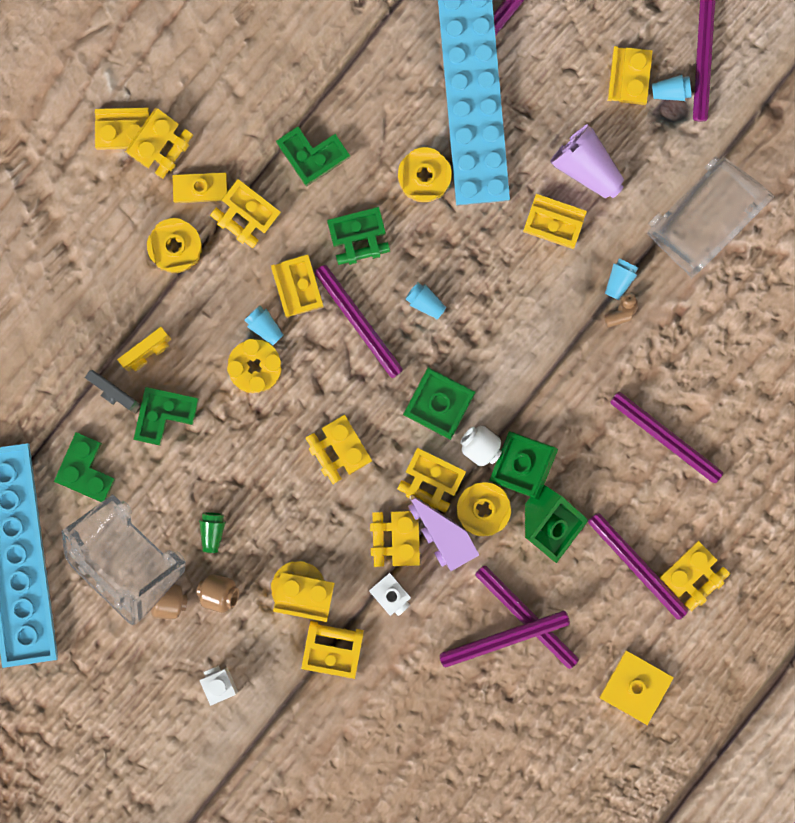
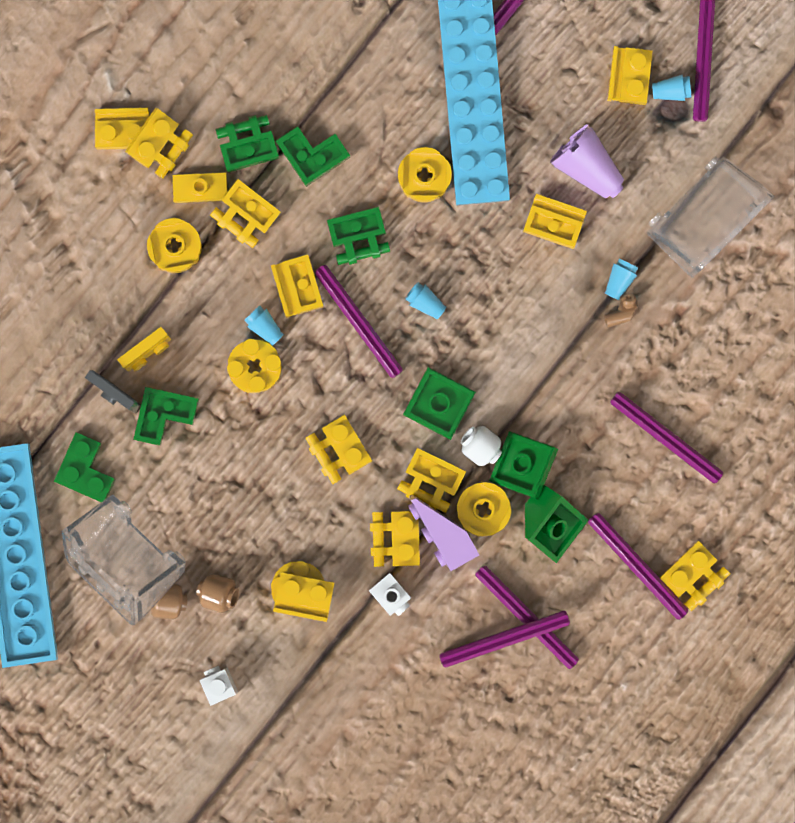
(211, 531): green cone -> none
(249, 150): none -> green plate
(329, 658): yellow plate -> none
(636, 687): yellow plate -> none

